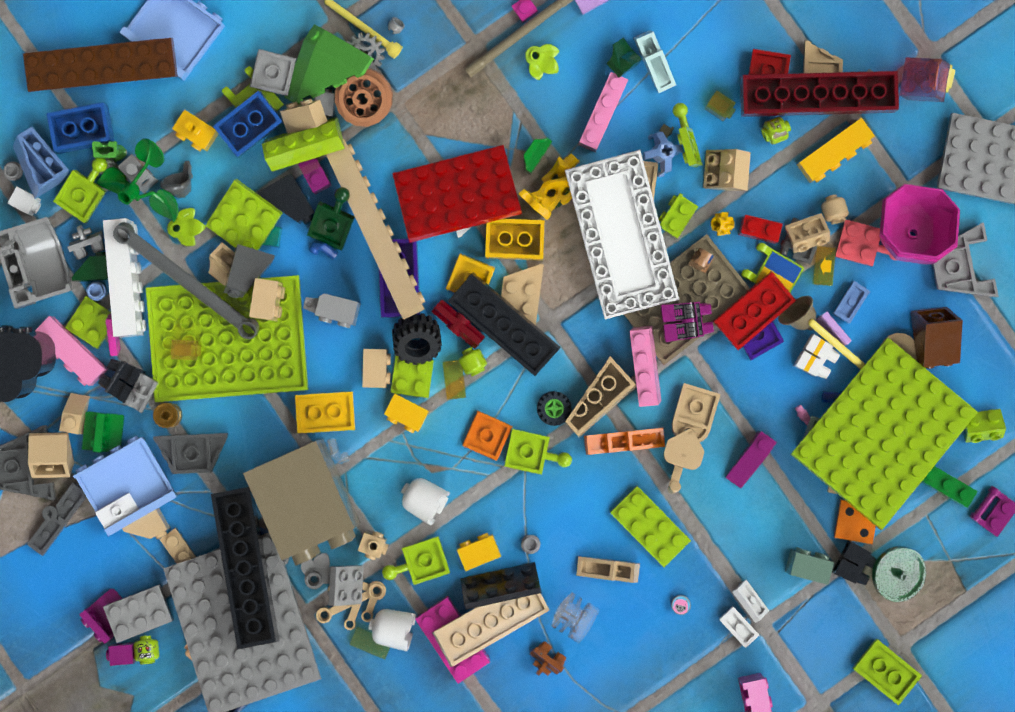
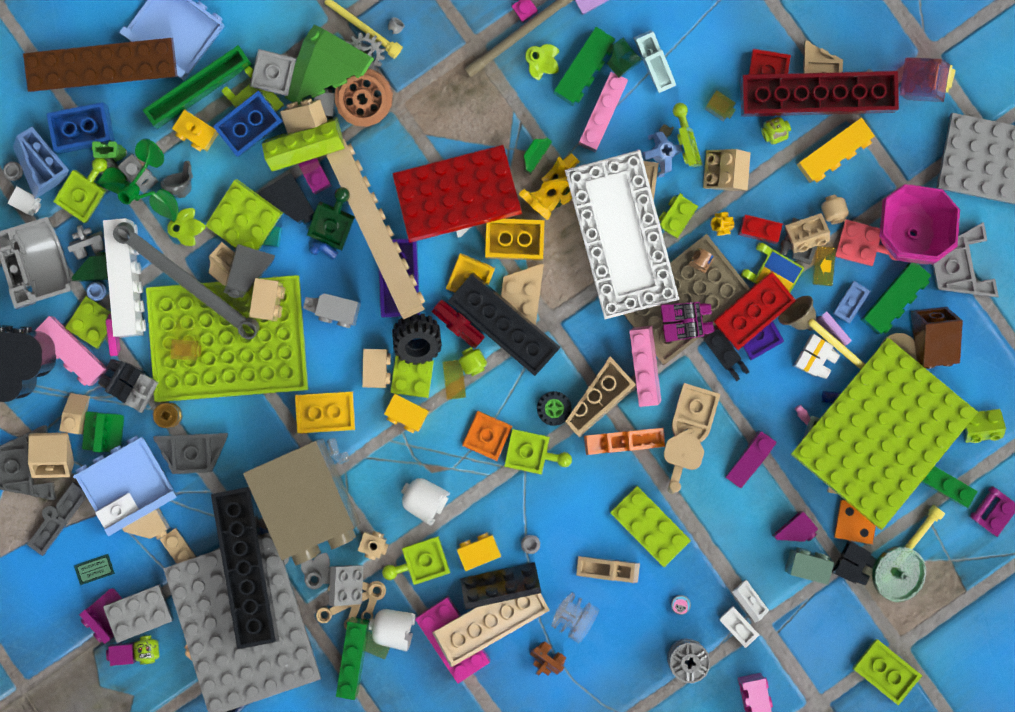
(94, 569): none -> clear green sticker
(197, 87): none -> green brick
(352, 658): none -> green brick
(584, 66): none -> green brick
(684, 650): none -> light grey wheel
(725, 353): none -> black hinge
(797, 529): none -> magenta slope
(896, 297): none -> green brick
(933, 515): none -> light yellow piece

